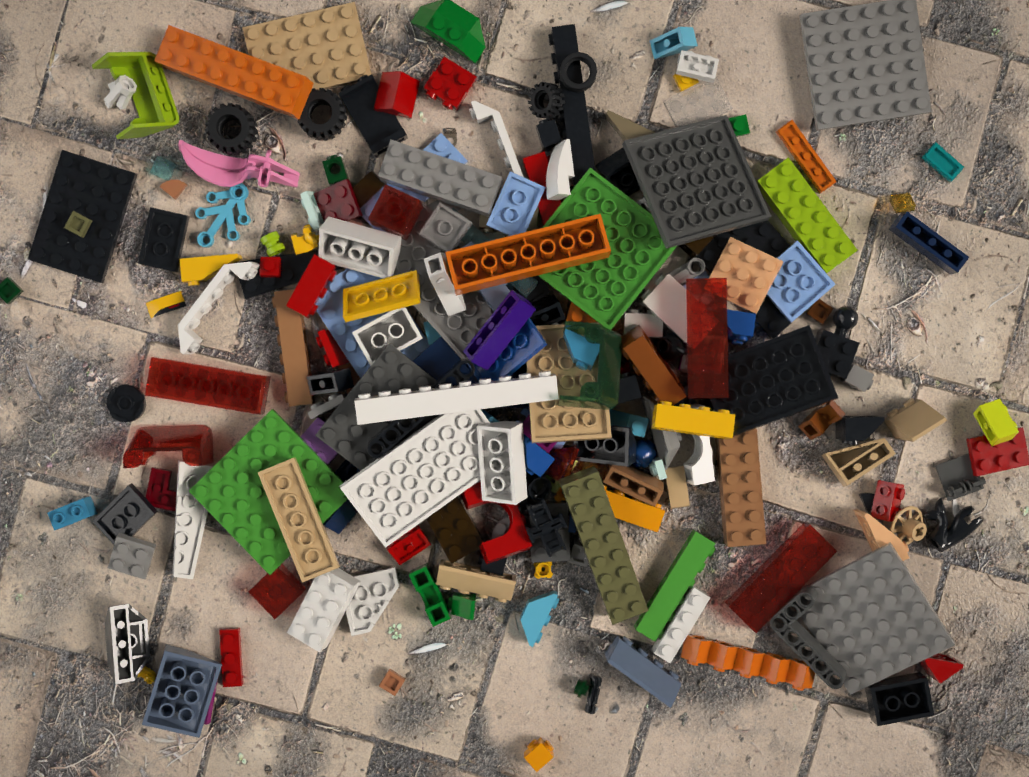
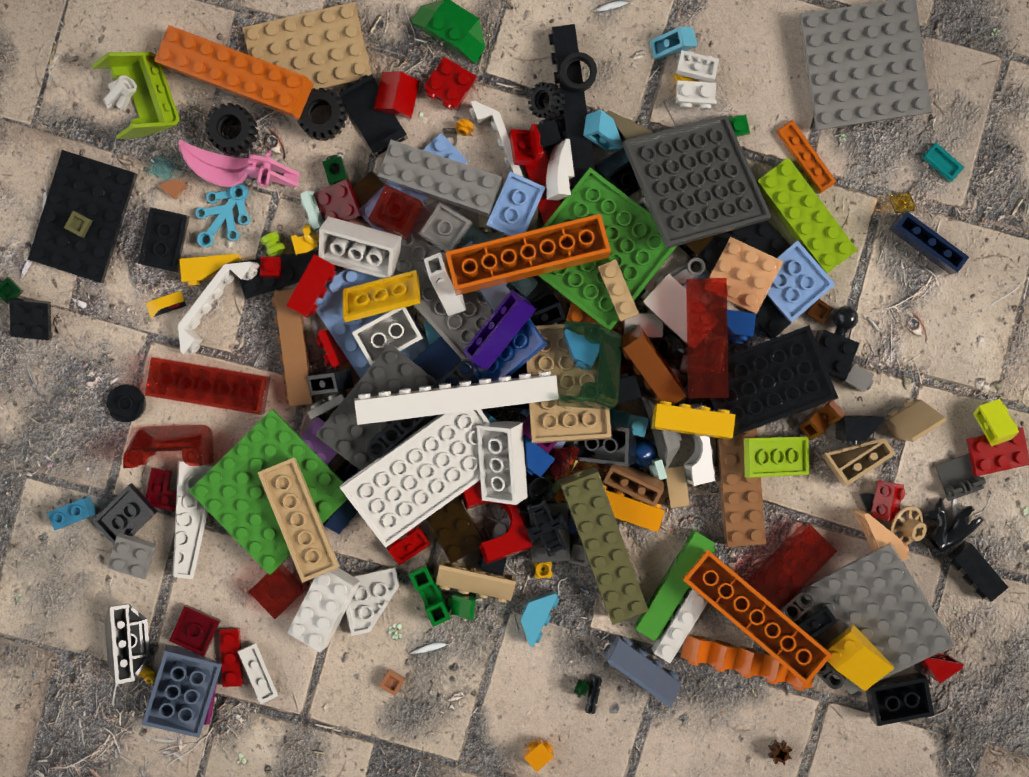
(30, 319): none -> black plate
(195, 630): none -> dark red plate
(257, 673): none -> white plate
(464, 127): none -> light orange plate
(526, 146): none -> red bracket
(602, 131): none -> medium azure slope
(618, 290): none -> tan plate
(695, 94): none -> white bracket
(757, 617): none -> orange brick
(776, 456): none -> lime plate
(784, 756): none -> reddish brown gear
(818, 621): none -> black tile
(857, 658): none -> yellow slope
(977, 572): none -> black brick

